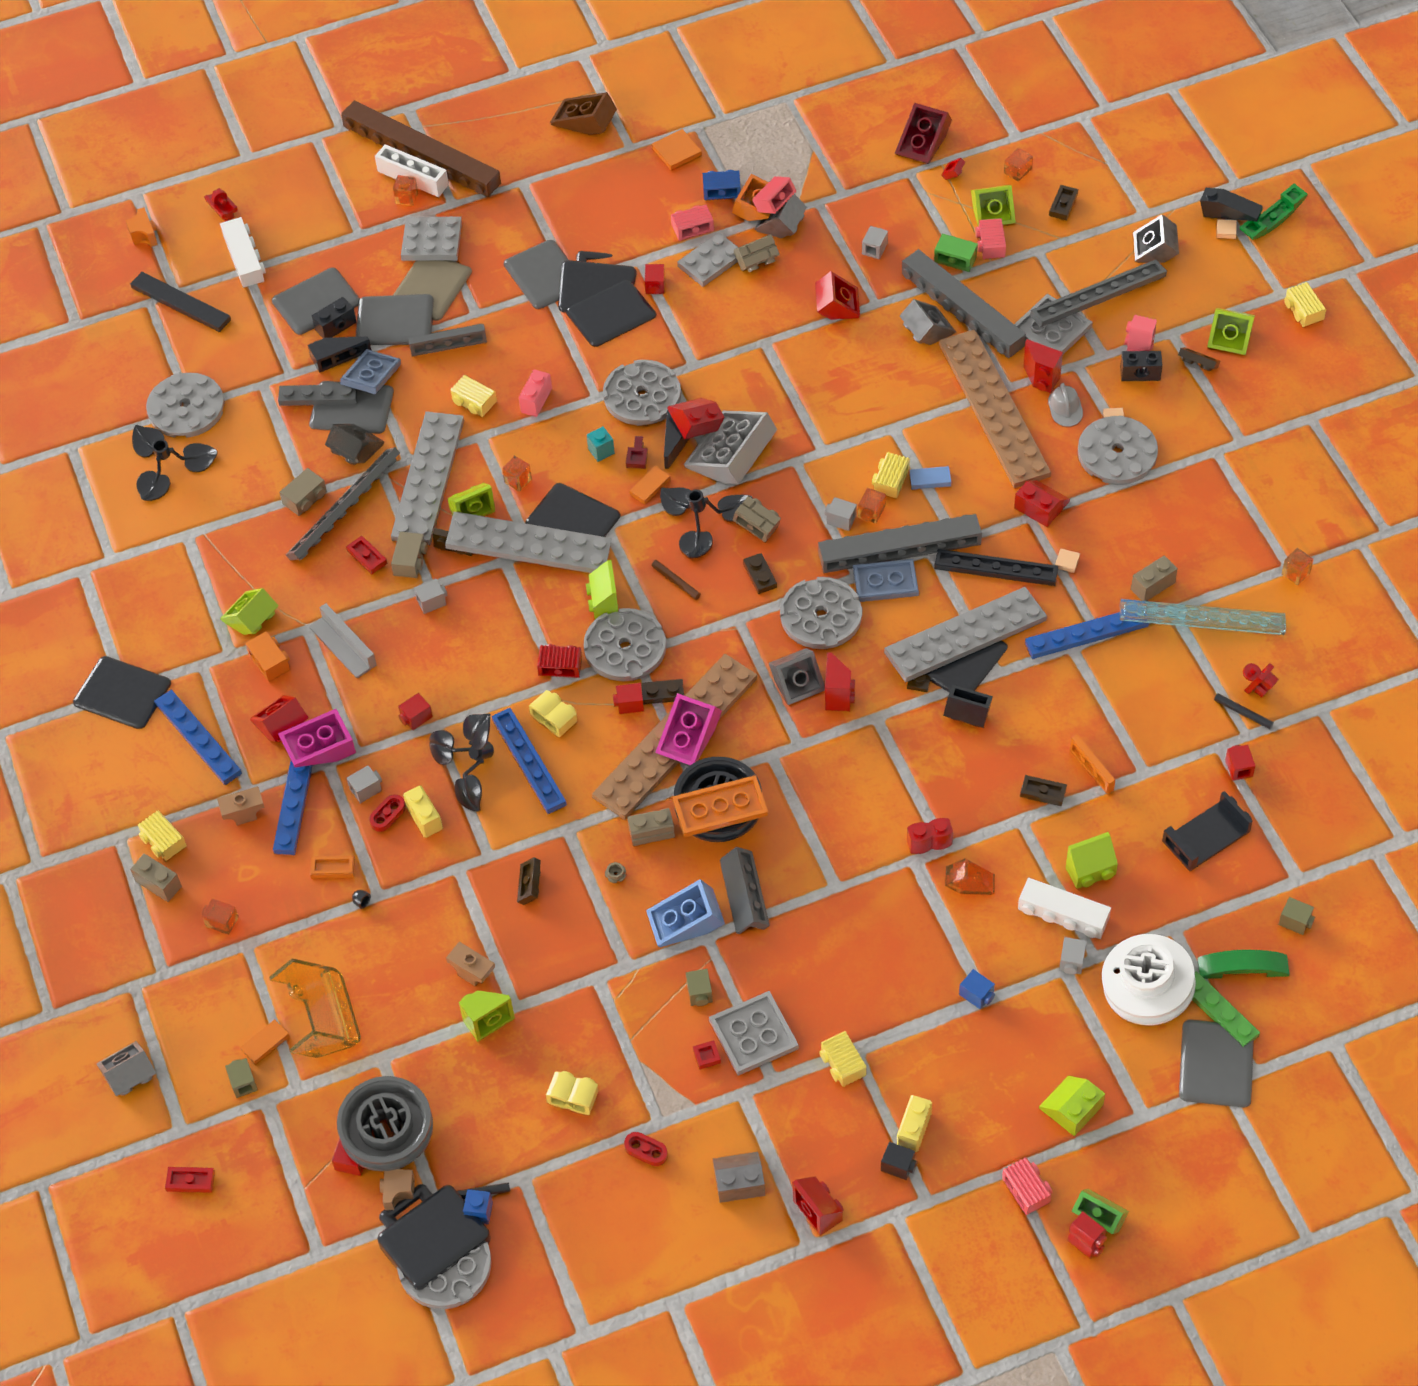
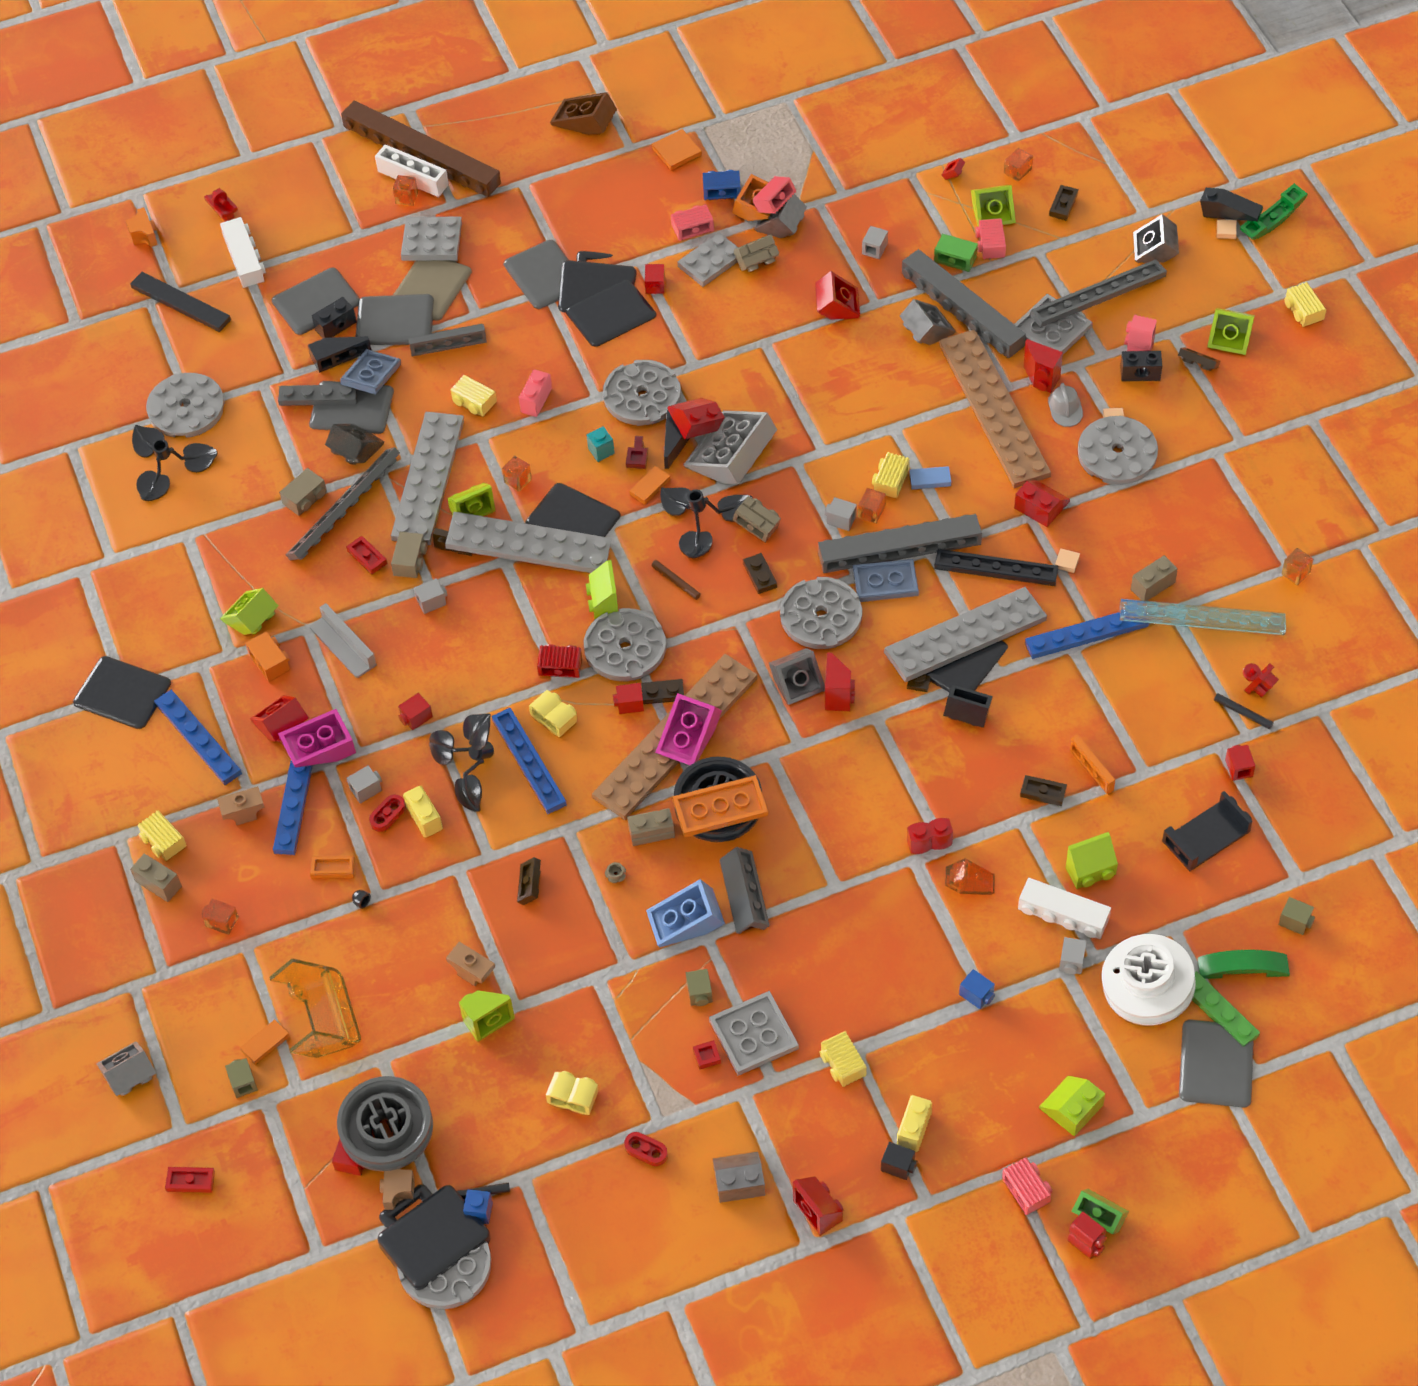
(923, 133): dark red slope -> none

